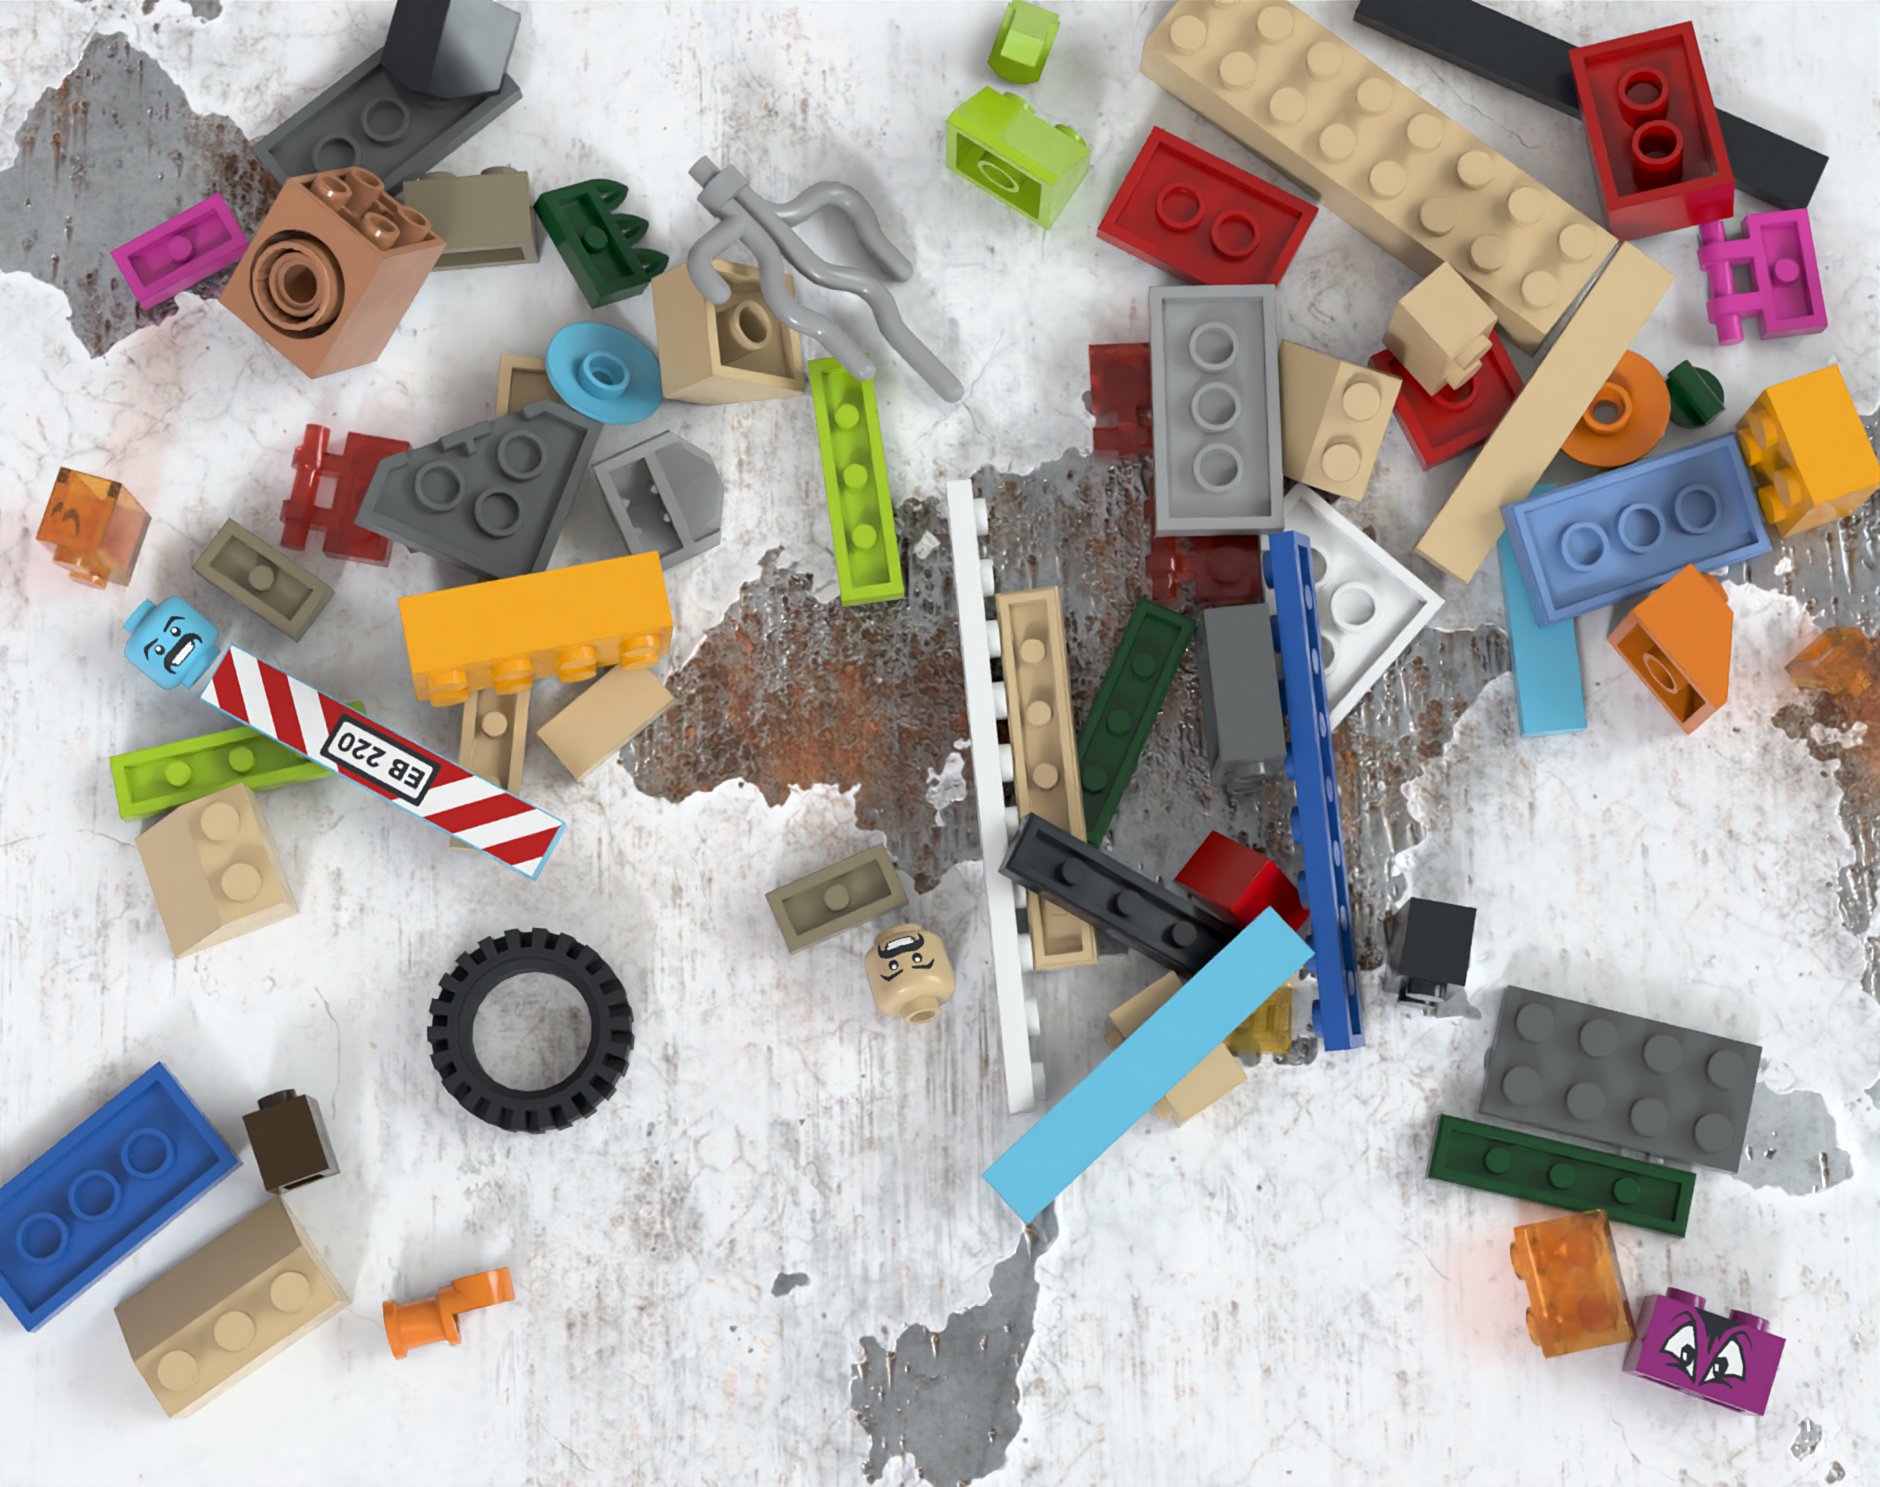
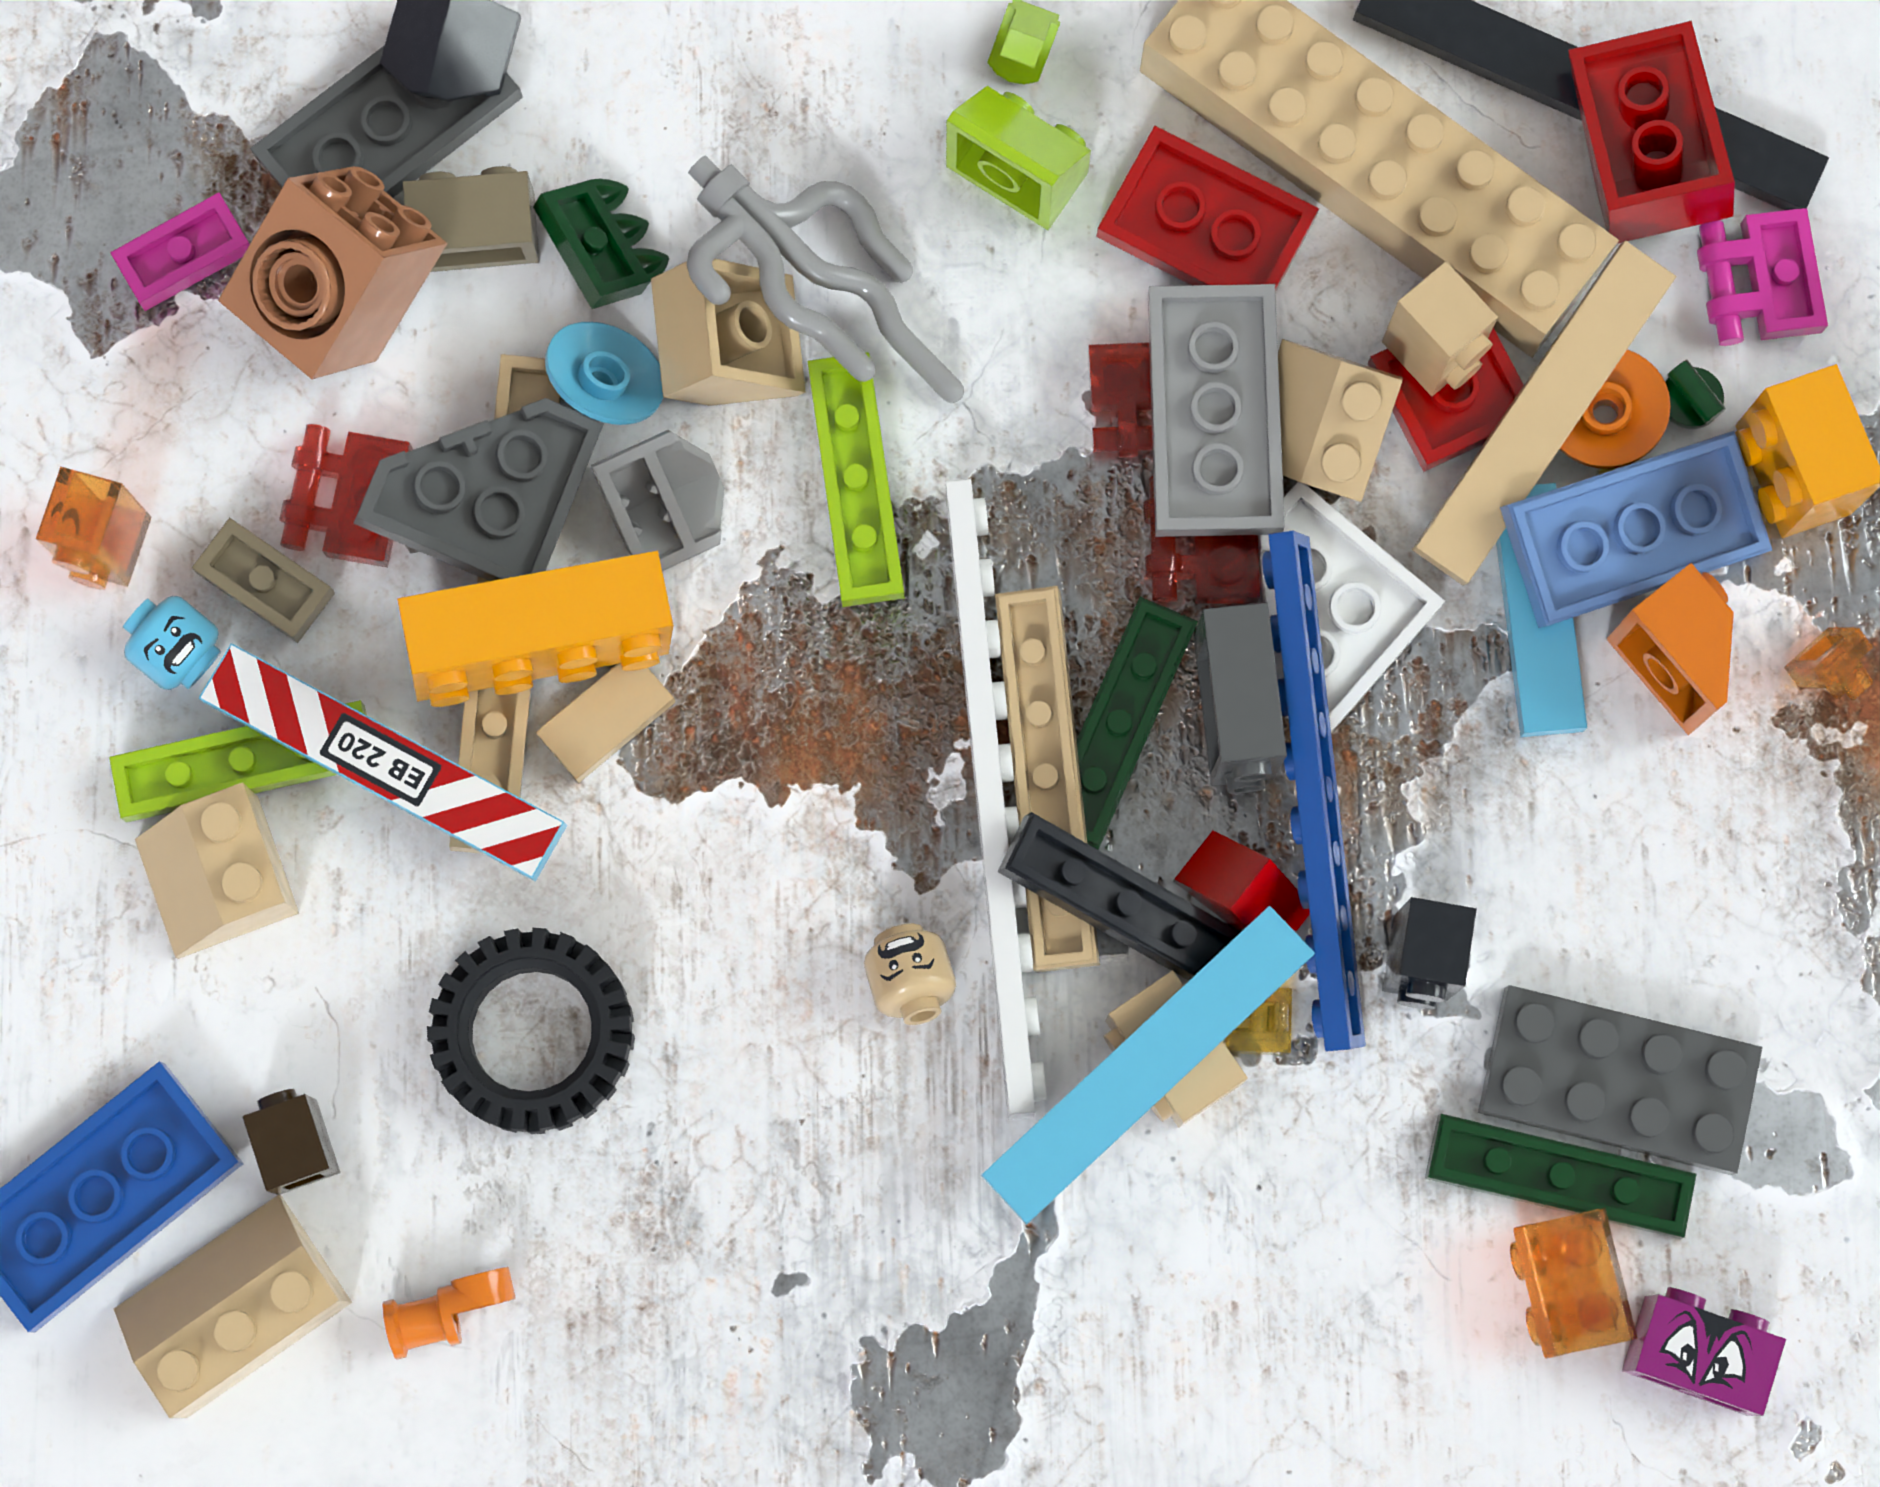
(837, 899): dark tan plate -> none

